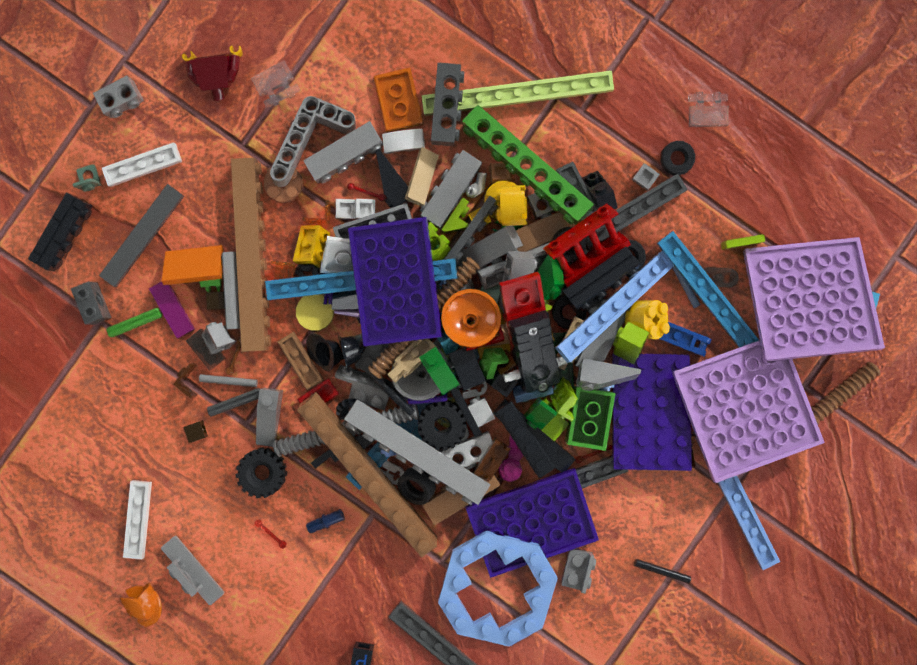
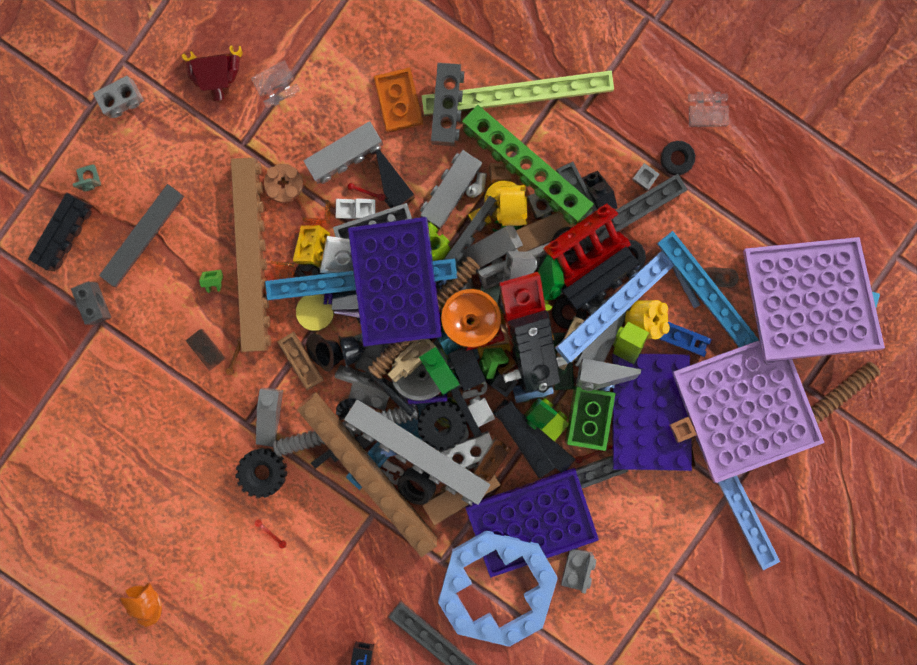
(134, 322): bright green axle -> none
(137, 519): white plate -> none
(141, 164): white plate -> none
(172, 309): magenta tile -> none
(183, 374): reddish brown bracket -> none
(190, 572): light grey bracket -> none
(192, 265): orange tile -> none
(195, 431): dark brown piece -> none
(215, 300): dark brown piece -> none
(217, 338): light grey window -> none
(228, 380): light grey bar -> none
(231, 290): light grey brick -> none
(233, 402): dark grey axle -> none
(311, 117): light grey beam -> none
(325, 390): red tile -> none
(325, 521): dark blue axle -> none
(403, 140): white slope -> none
(421, 177): tan tile -> none
(454, 222): lime slope -> none
(510, 468): dark pink piece -> none
(564, 399): lime bracket -> none
(662, 571): black bar -> none
(682, 429): none -> nougat plate
(743, 242): lime tile -> none

